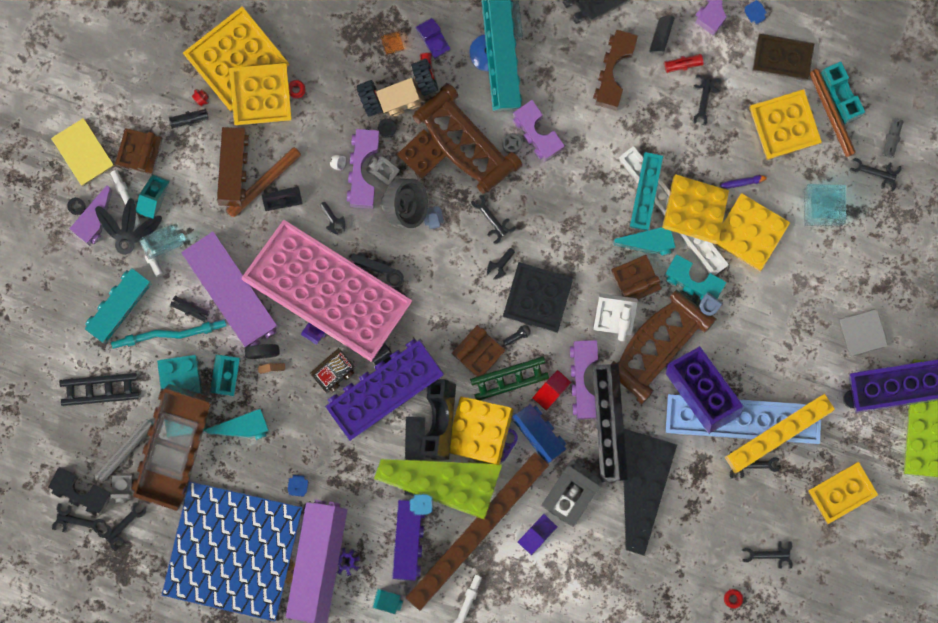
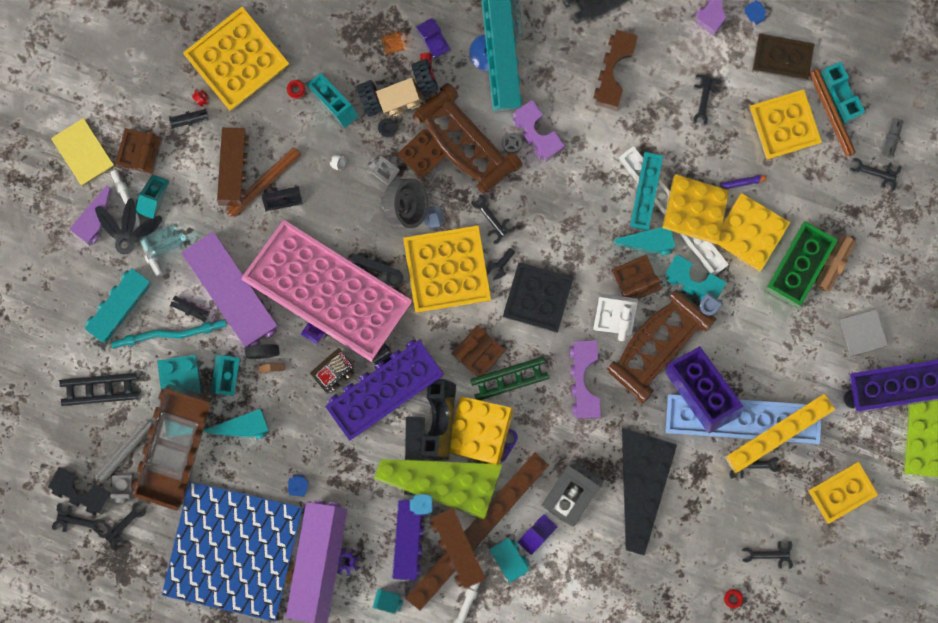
(72, 202): black bush -> none
(260, 93): yellow plate -> none
(331, 217): black bar -> none
(333, 100): none -> teal slope
(366, 144): medium lavender arch -> none
(447, 269): none -> yellow plate
(458, 548): none -> reddish brown brick
(509, 559): none -> teal brick
(523, 332): black piece -> none
(539, 433): blue slope -> none
(551, 390): red slope -> none
(609, 423): black brick -> none
(661, 35): black slope -> none
(683, 63): red pin -> none
(801, 264): none -> green brick
(824, 205): clear light blue brick -> none
(835, 263): none -> medium nougat piece

